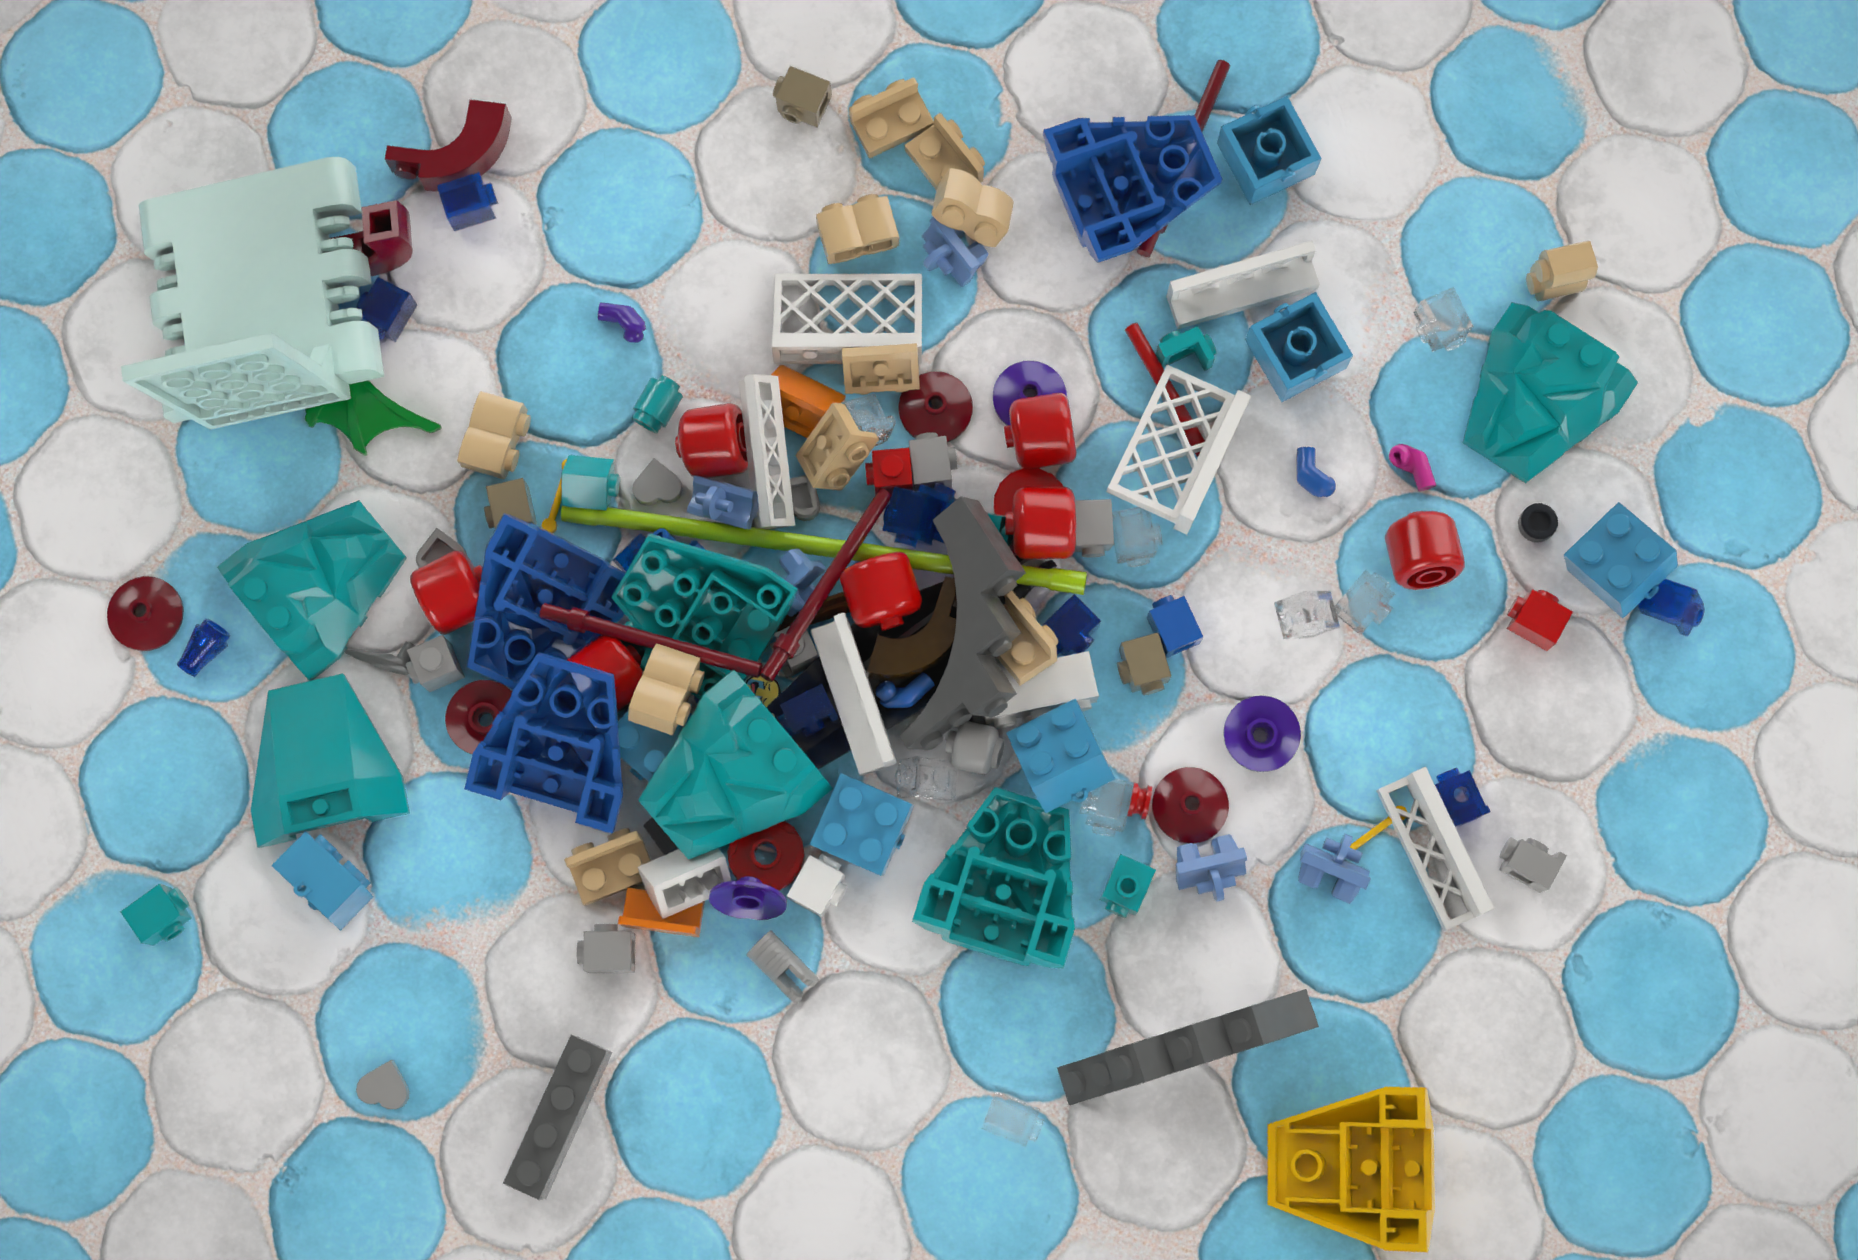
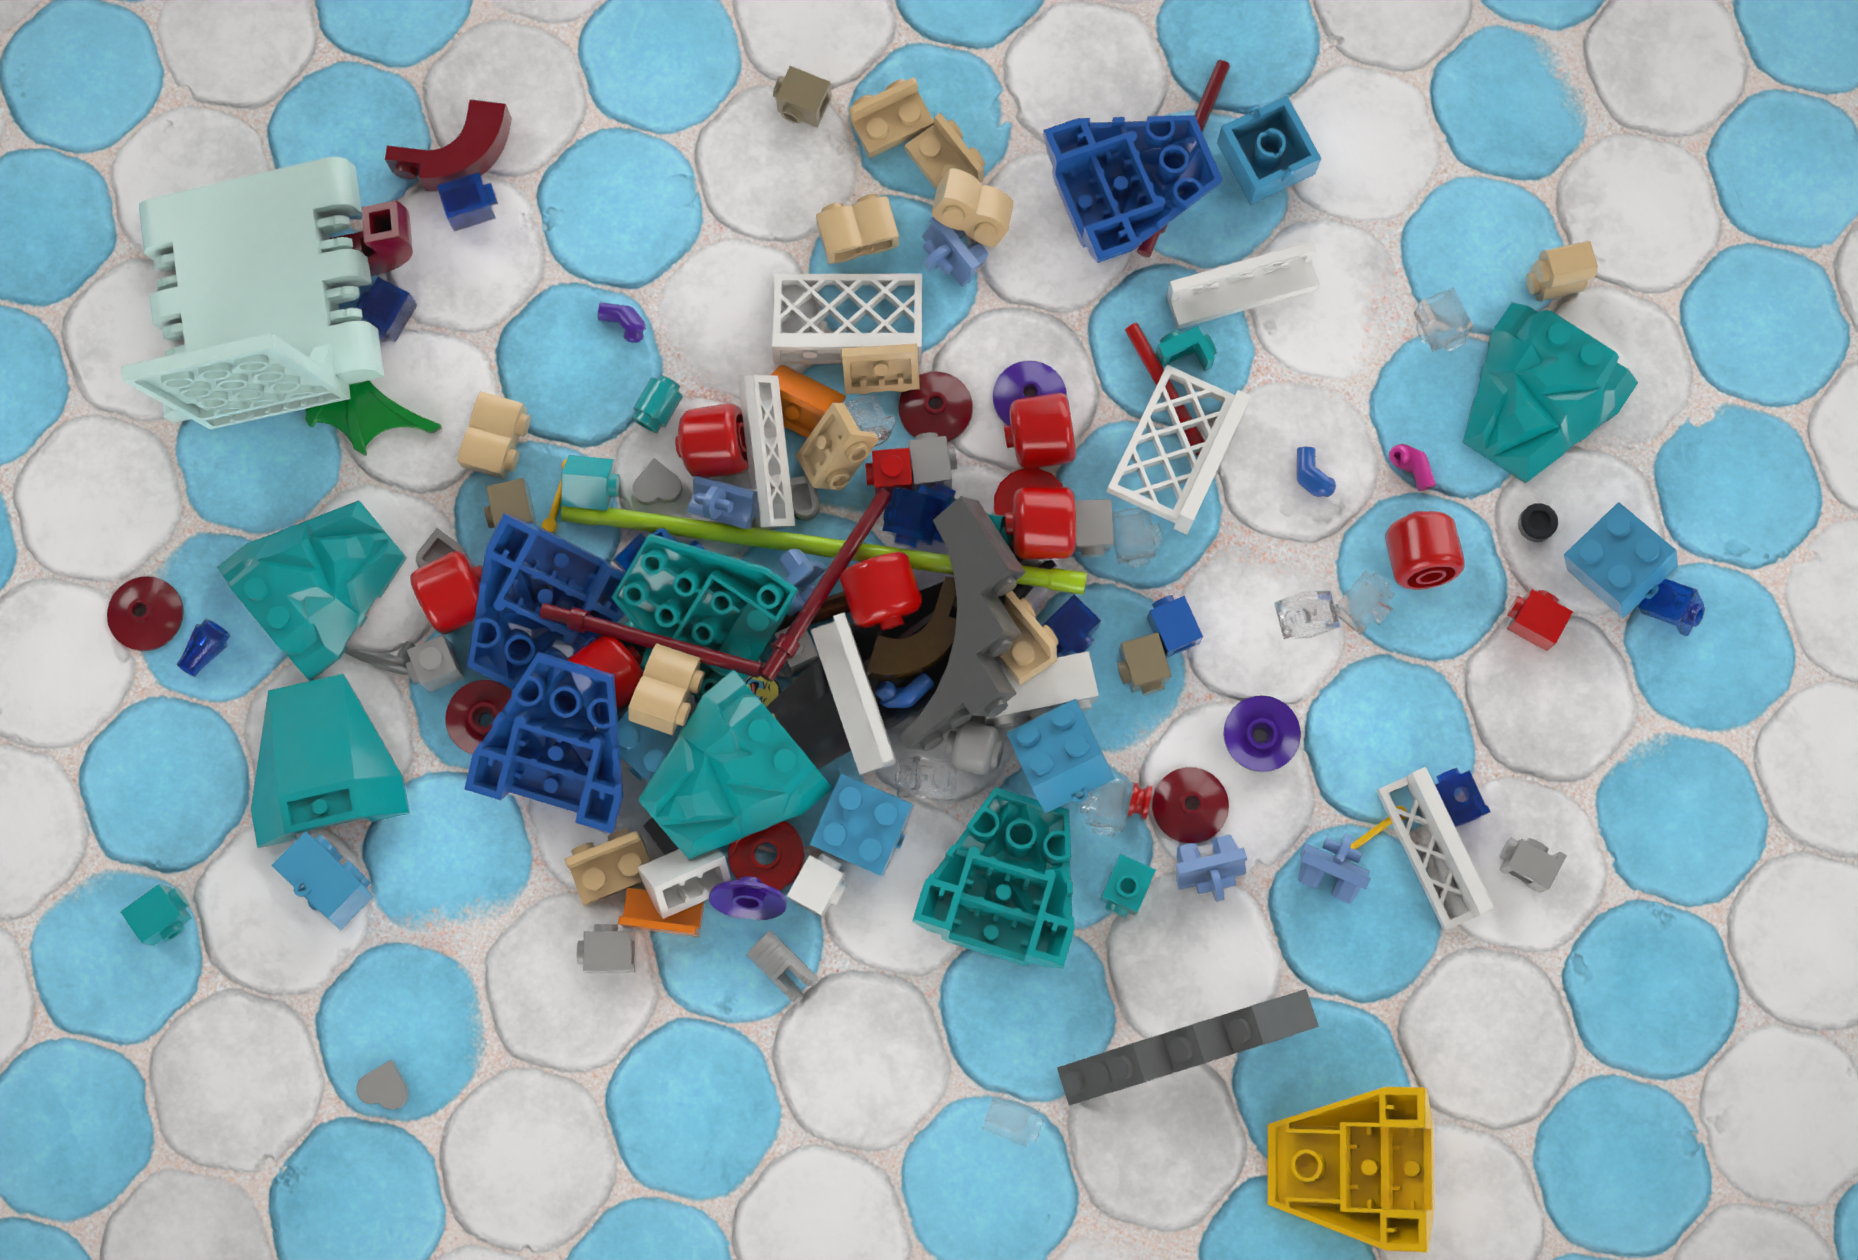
(557, 1117): dark grey brick -> none
(807, 712): clear blue brick -> none
(1298, 346): dark azure brick -> none

